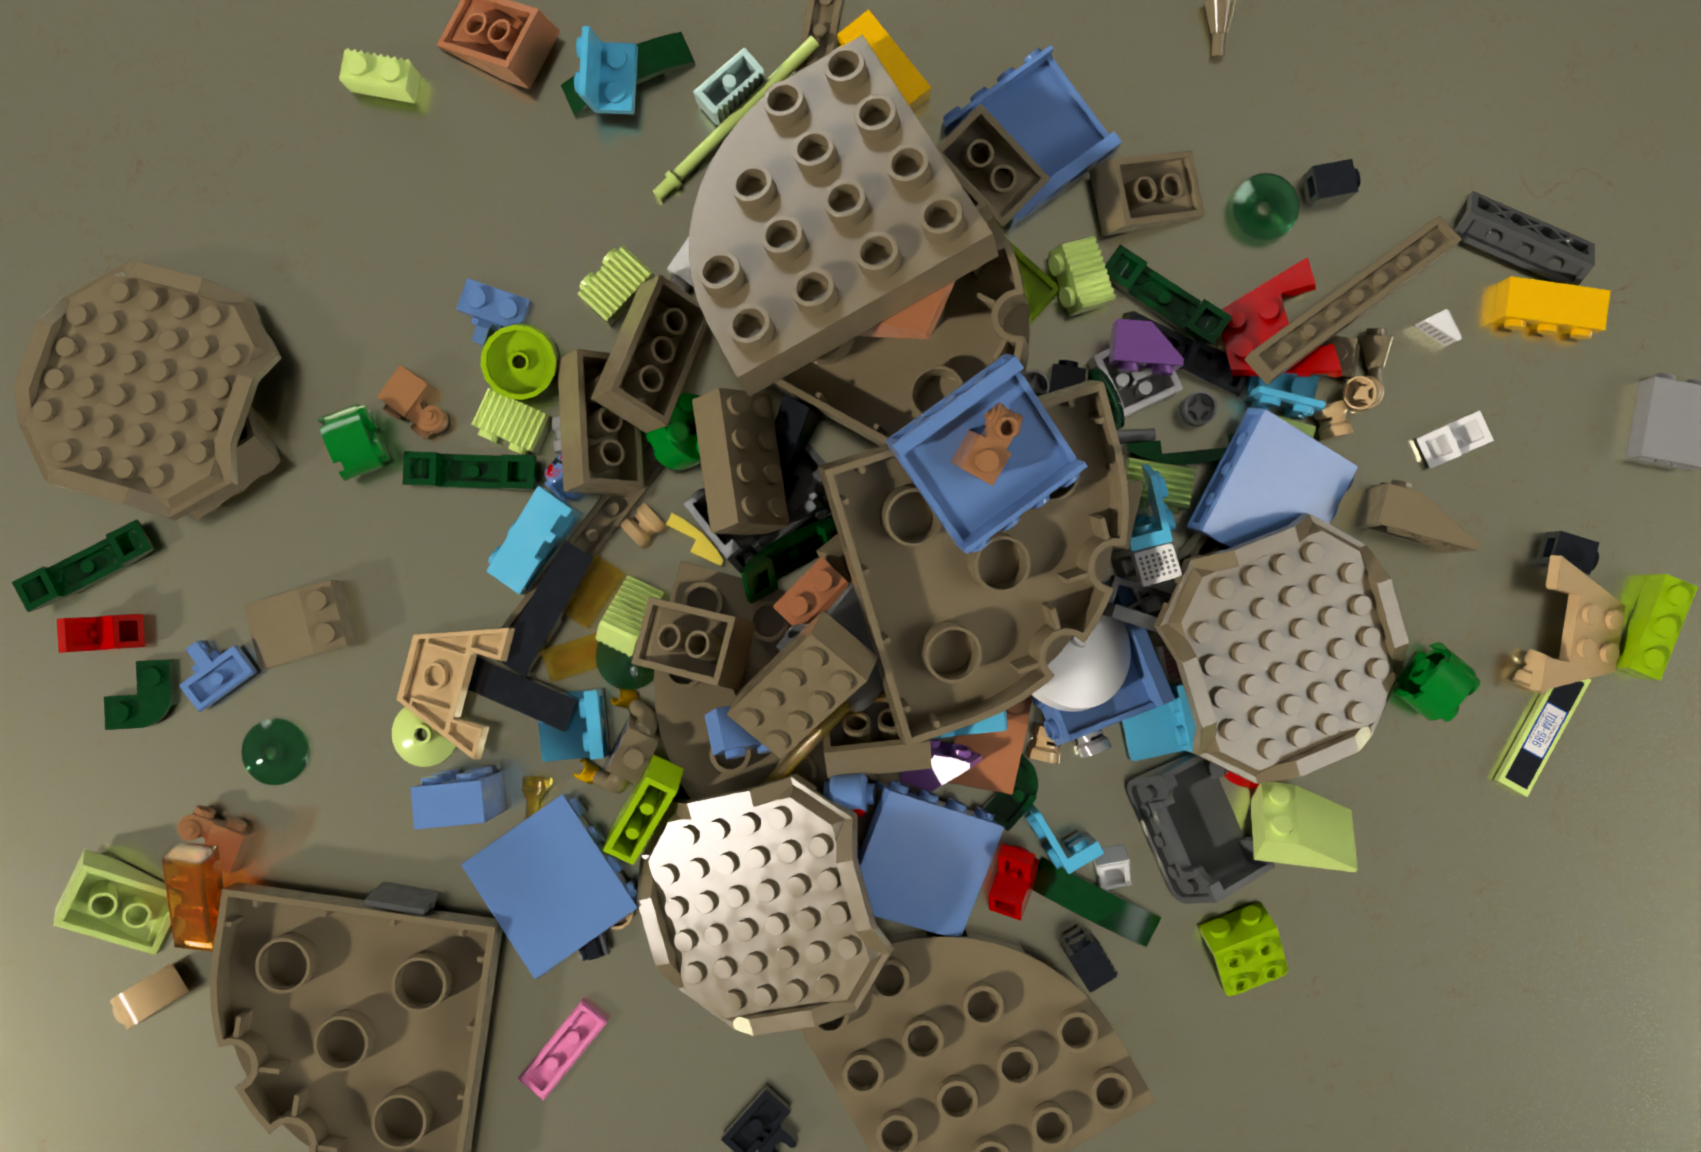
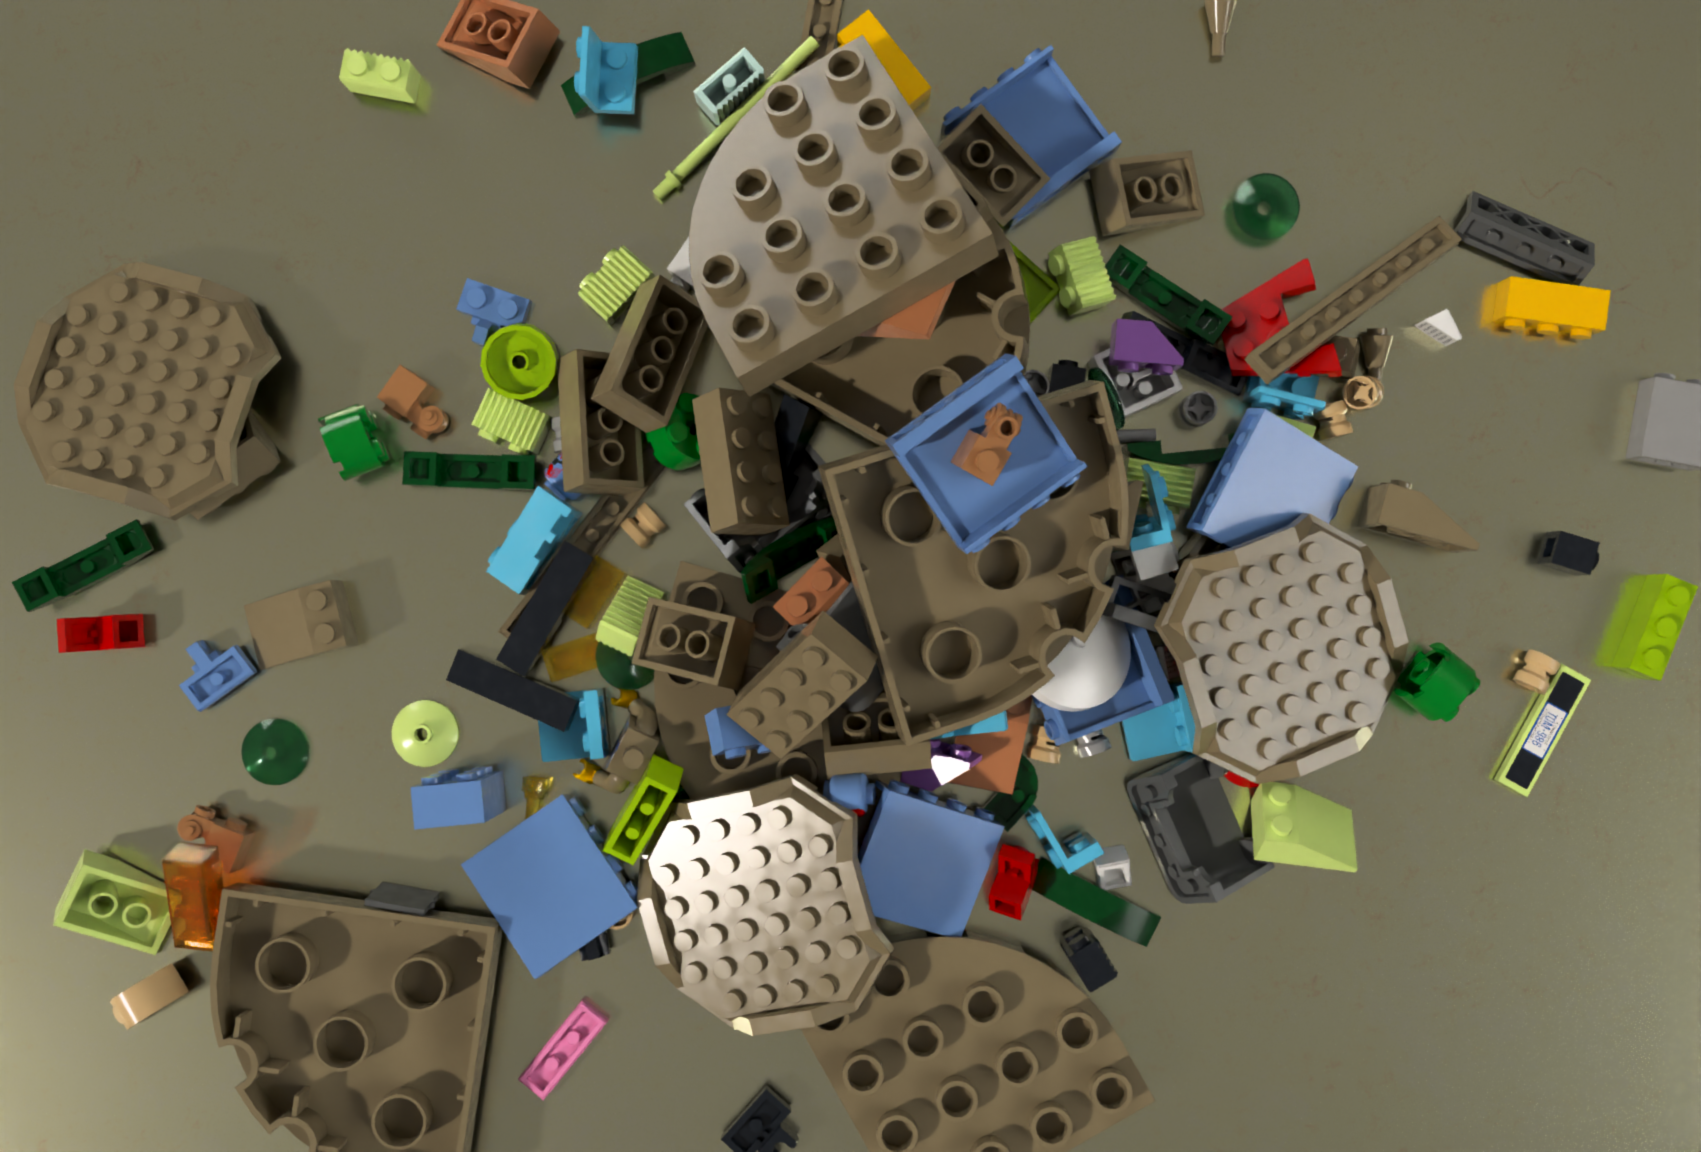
(153, 699): dark green plate -> none
(439, 678): tan wing -> none
(703, 545): light yellow slope -> none
(808, 744): clear yellow piece -> none
(1157, 564): white slope -> none
(1245, 948): lime bracket -> none
(1332, 182): black brick -> none
(1454, 439): white slope -> none
(1589, 631): tan wing -> none

